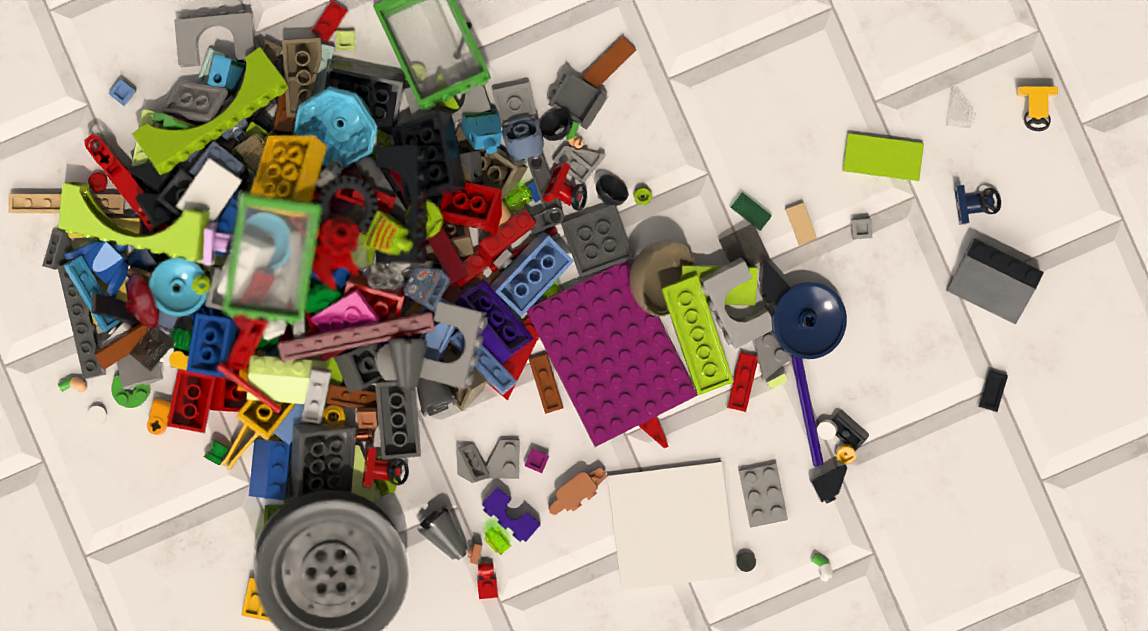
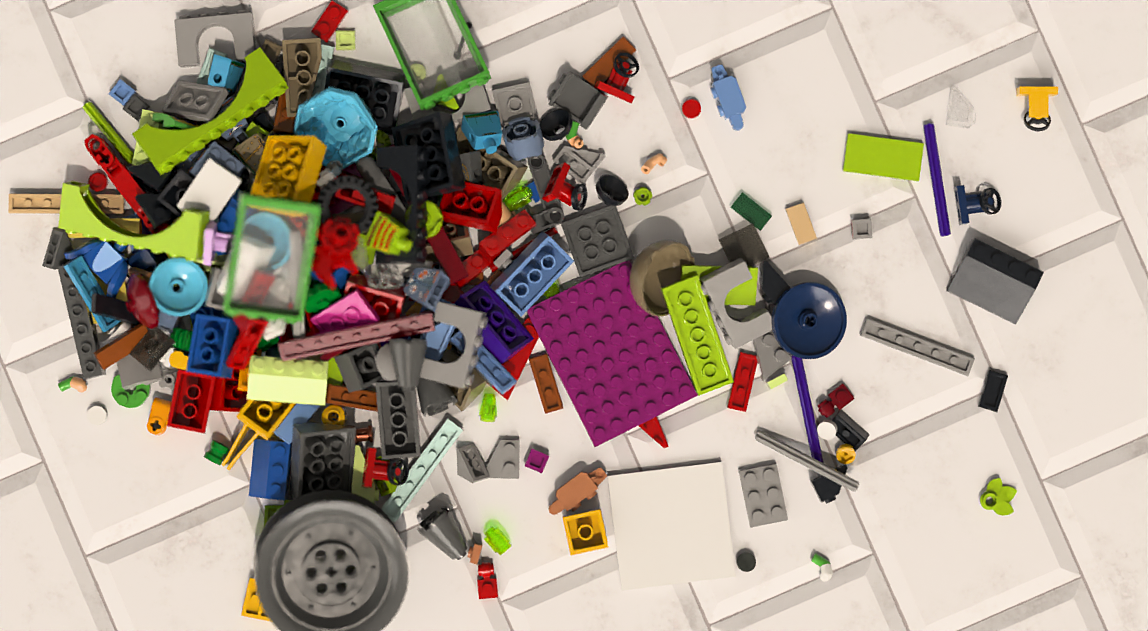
(109, 132): none -> lime axle
(135, 106): none -> dark grey tile
(165, 383): none -> light grey plate
(196, 284): lime plate -> none
(248, 387): red piece -> none
(316, 395): tile -> none
(367, 418): nougat plate -> none
(422, 470): none -> light aqua plate
(488, 409): none -> clear neon green cone
(522, 527): dark purple arch -> none
(585, 531): none -> yellow brick
(619, 78): none -> red piece
(650, 163): none -> light nougat arm
(691, 109): none -> red tile
(729, 96): none -> medium blue hinge
(807, 461): none -> light grey axle
(839, 397): none -> dark red plate
(917, 347): none -> light grey tile
(937, 181): none -> dark purple axle
(1001, 497): none -> lime plate

